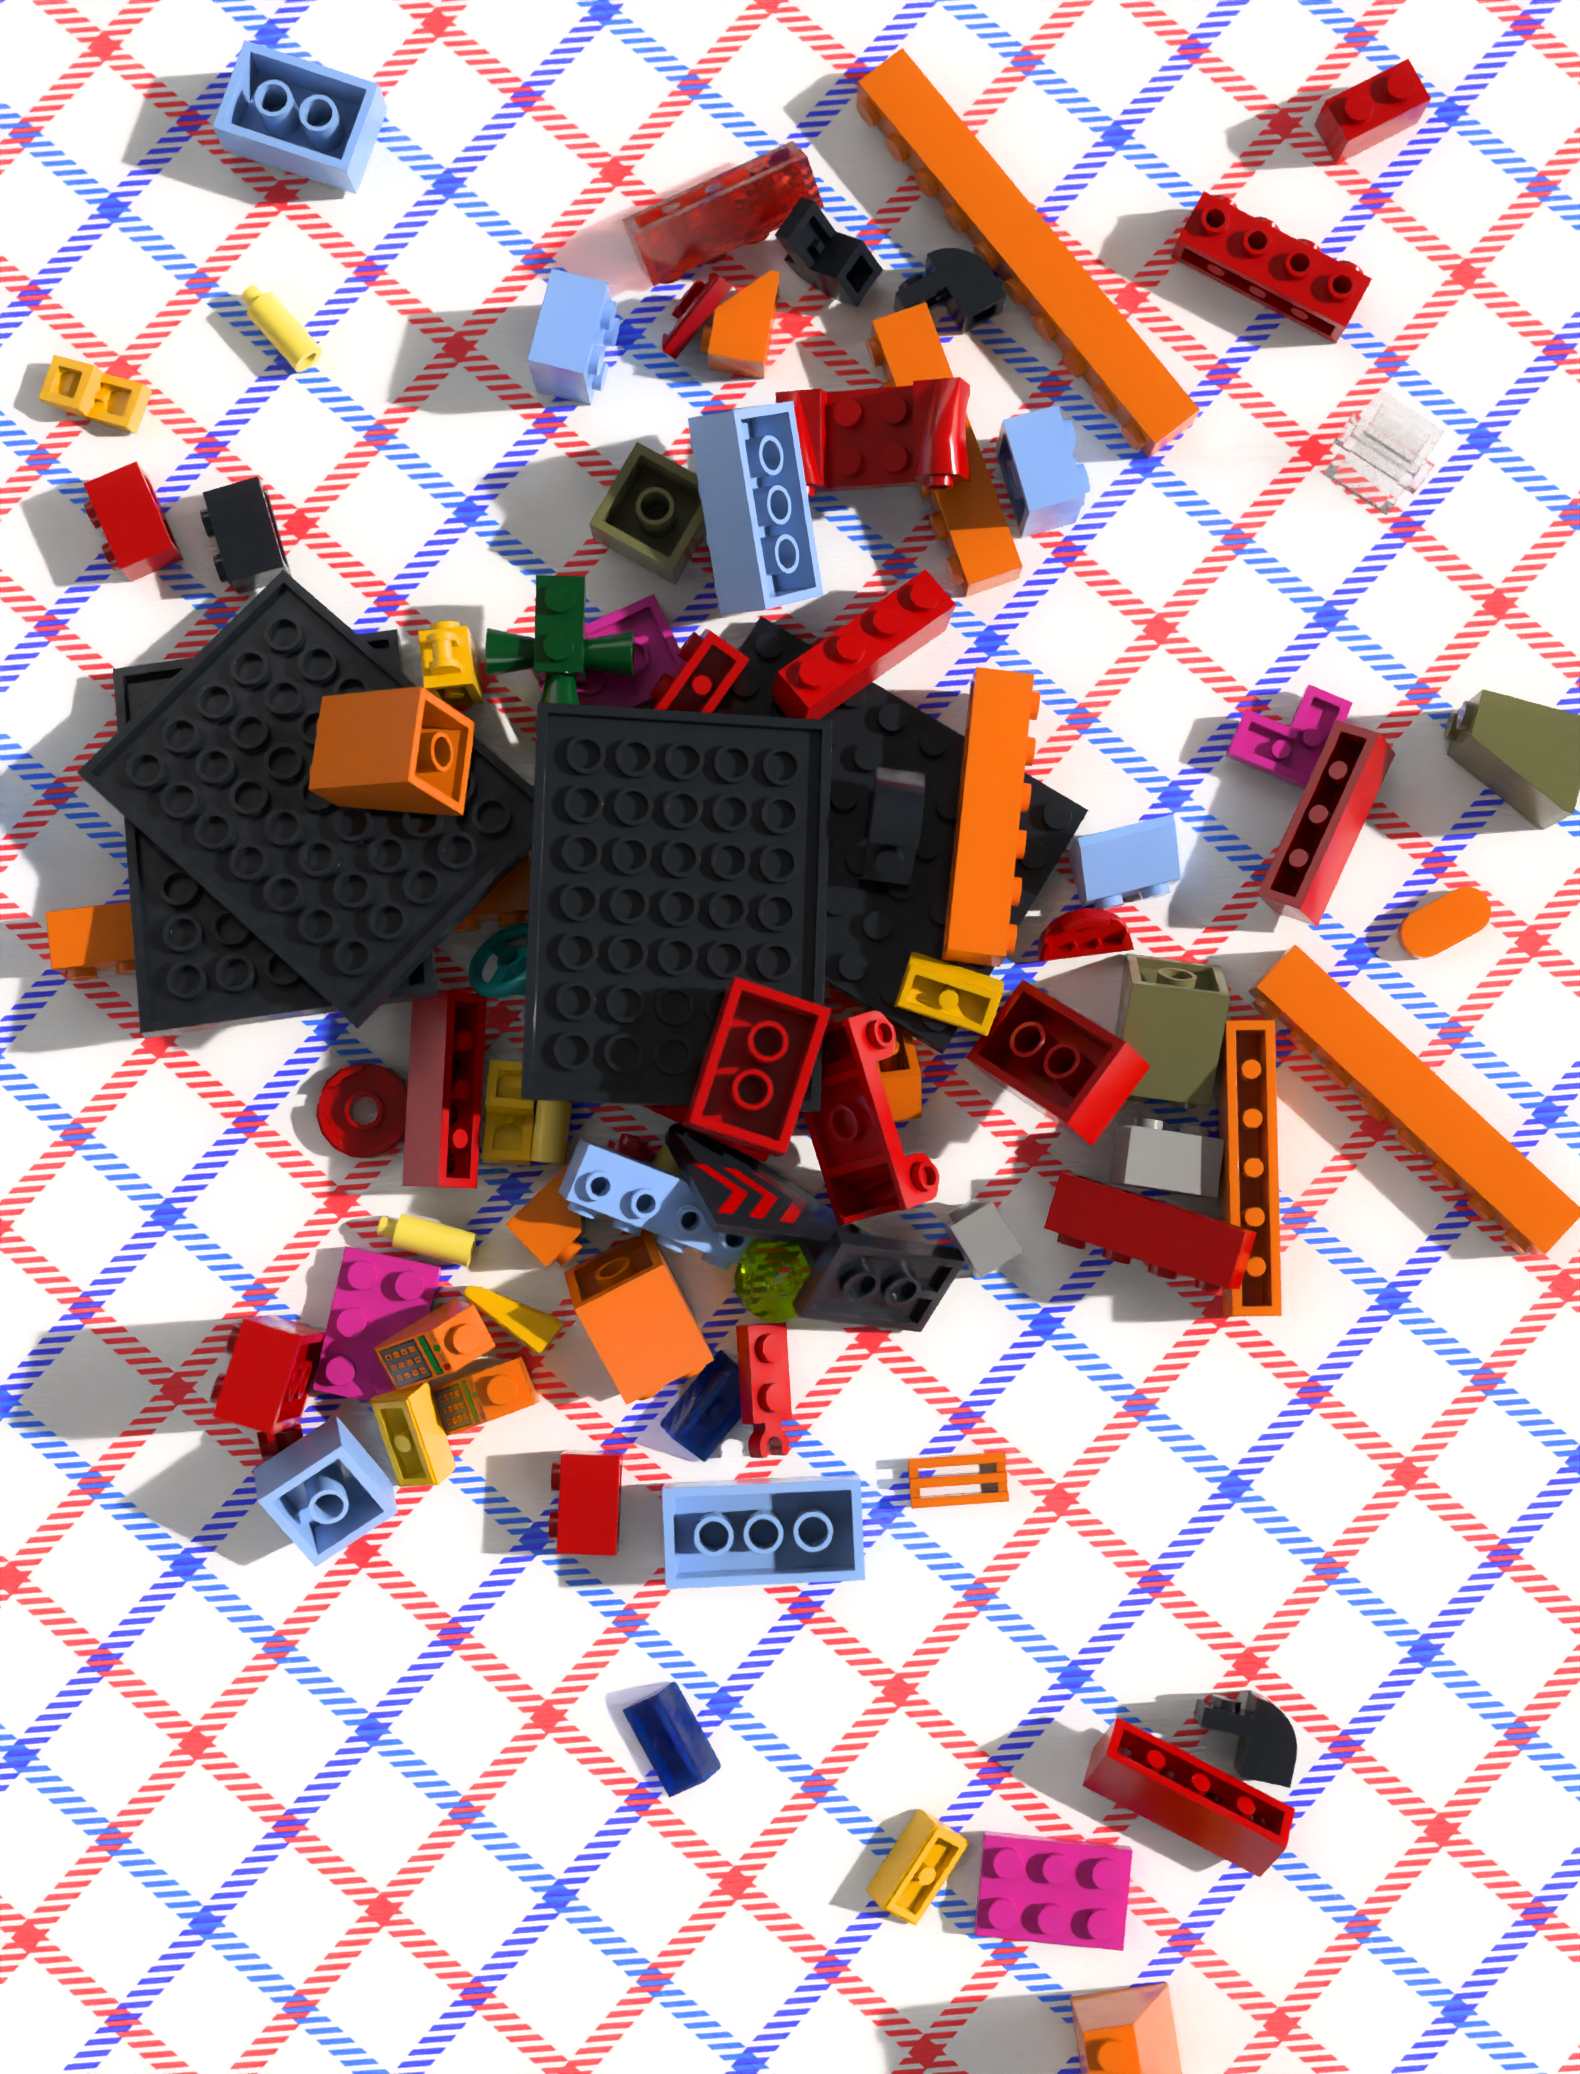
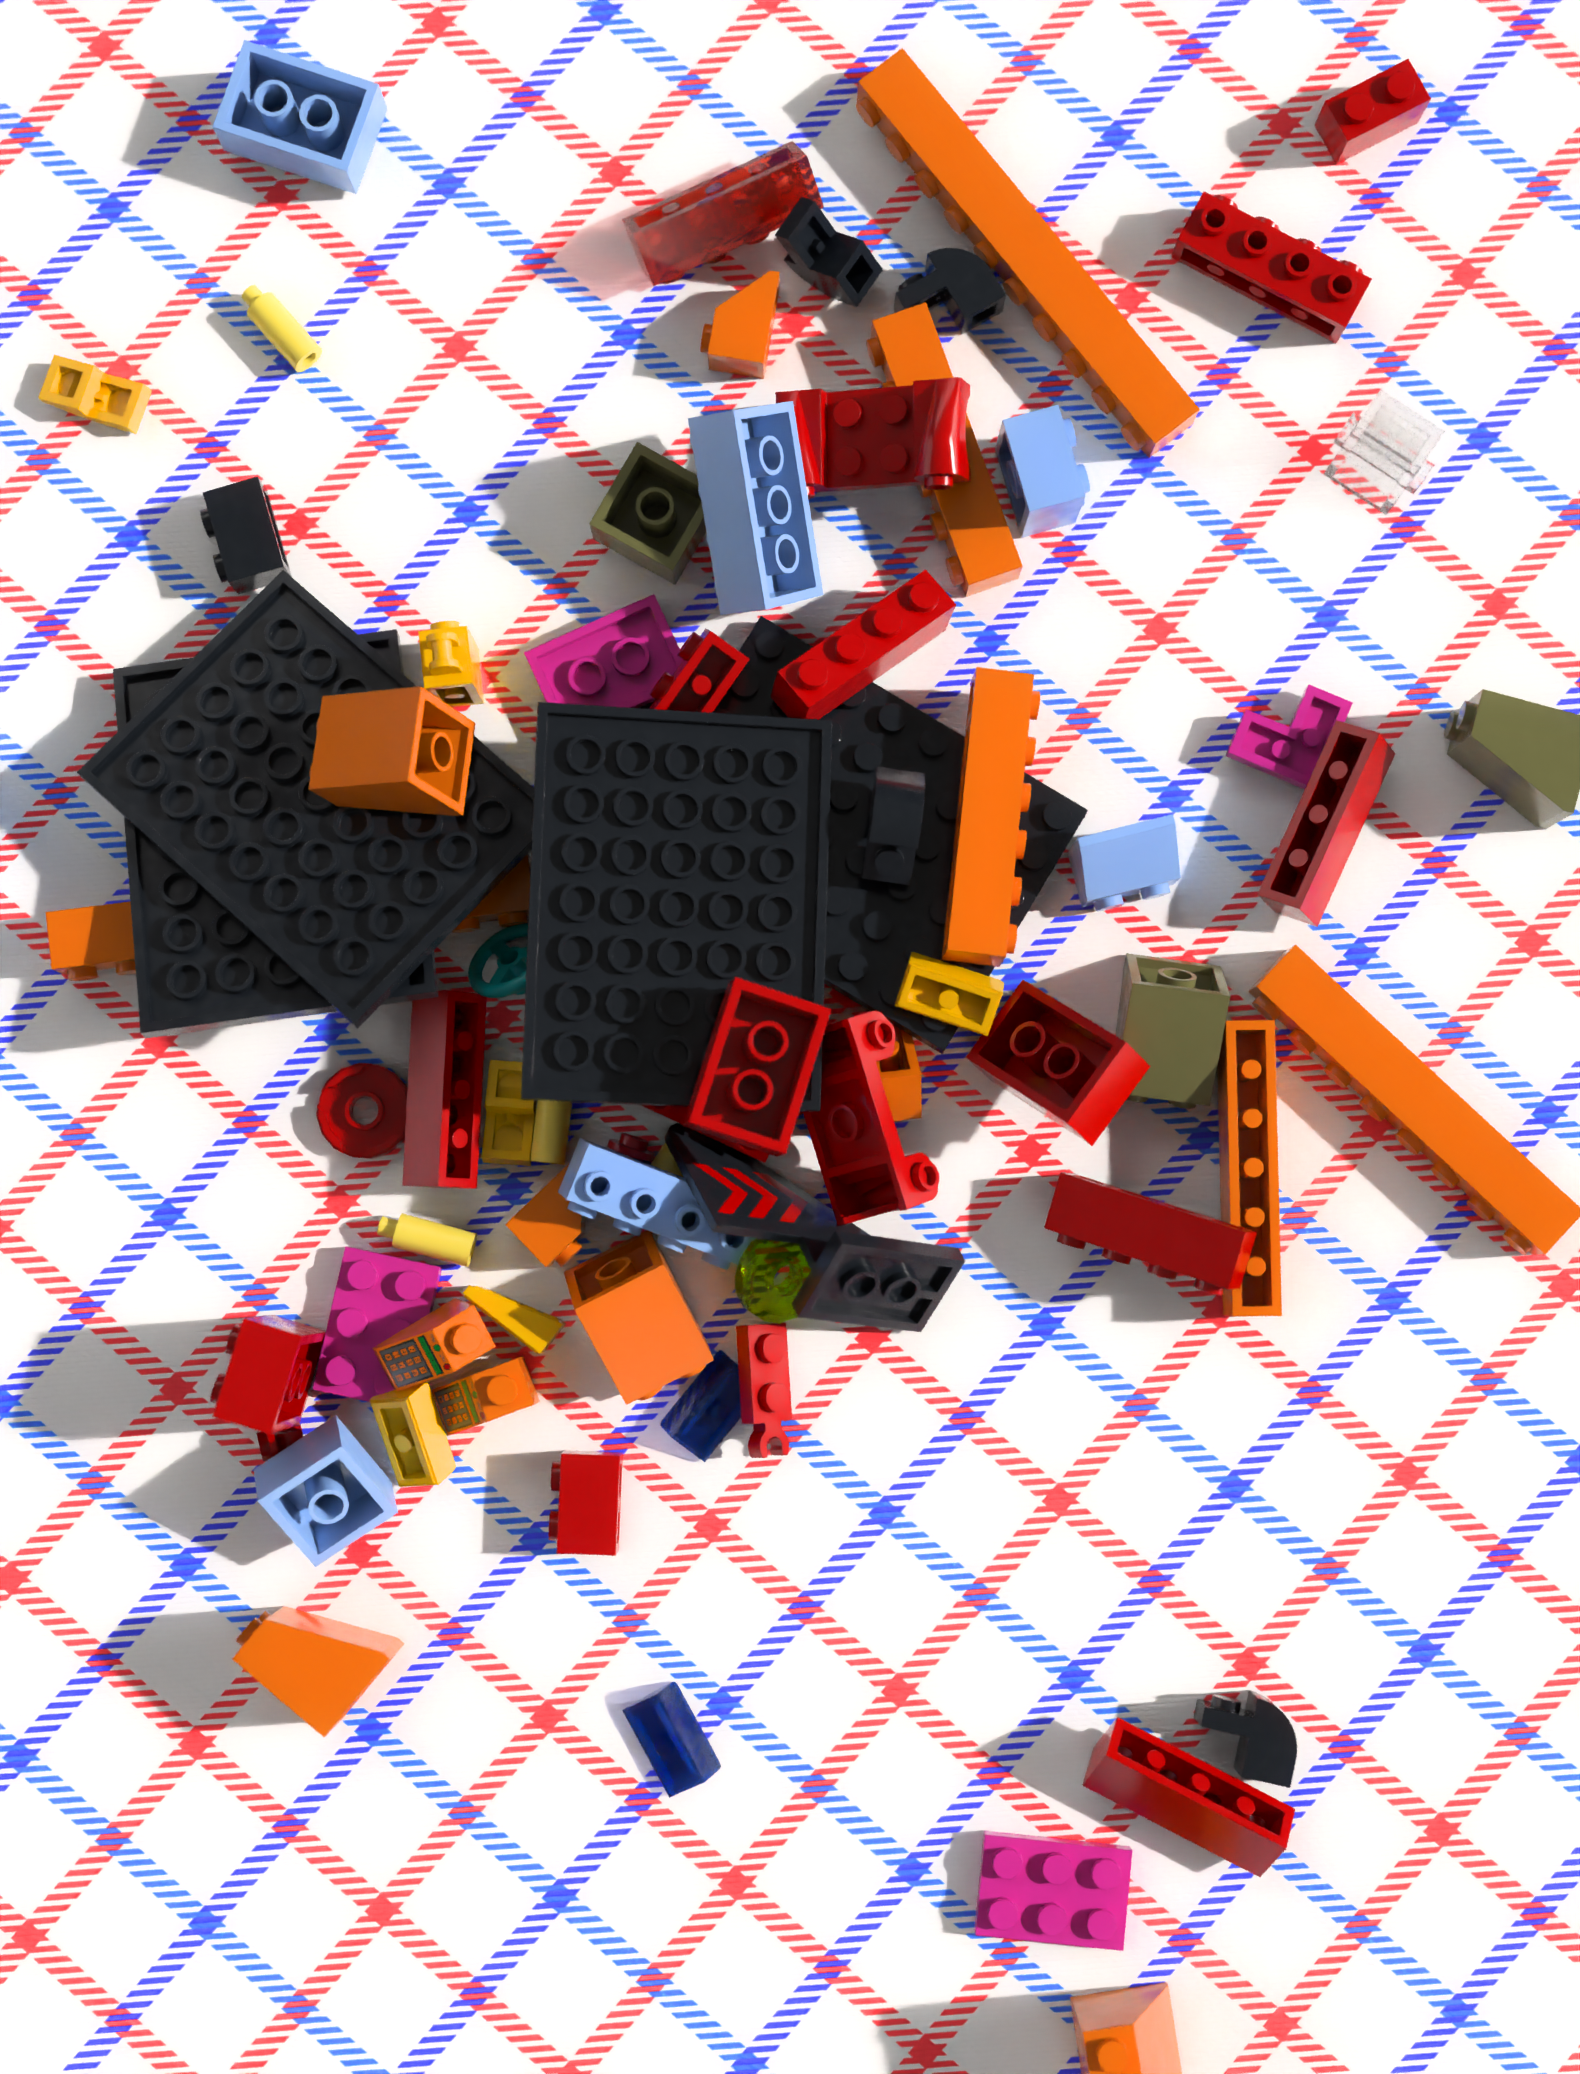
(132, 522): red brick -> none
(314, 1662): none -> orange slope
(560, 644): dark green brick -> none
(572, 337): light blue brick -> none
(693, 311): red tile -> none
(763, 1531): light blue brick -> none
(916, 1867): yellow slope -> none
(982, 1237): light grey brick -> none
(998, 1477): orange tile -> none
(1084, 934): red tile -> none
(1167, 1160): light grey brick -> none
(1444, 922): orange tile -> none

